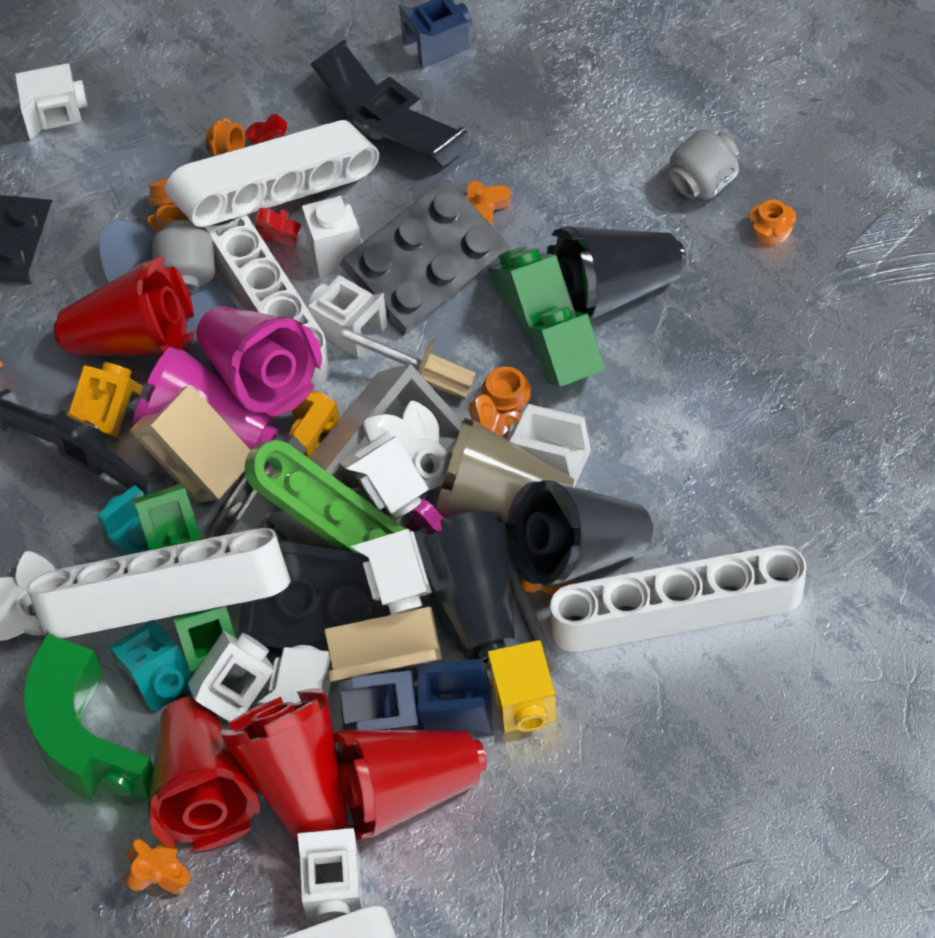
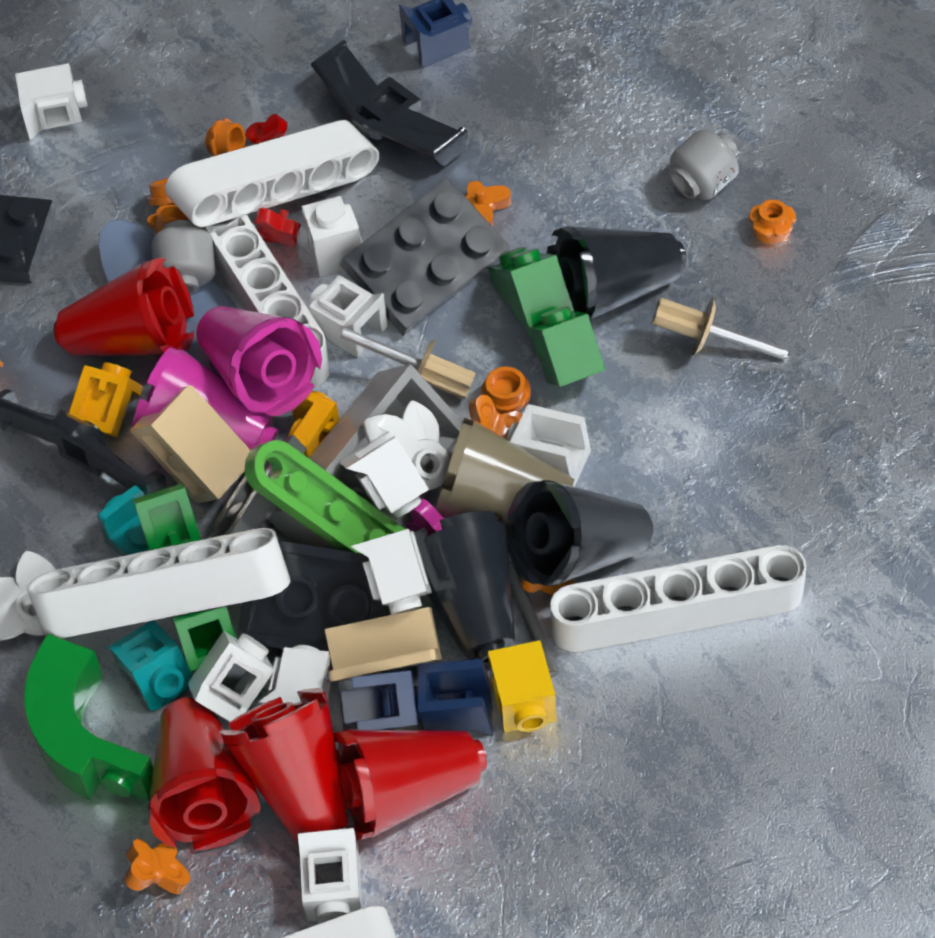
(699, 324): none -> tan piece

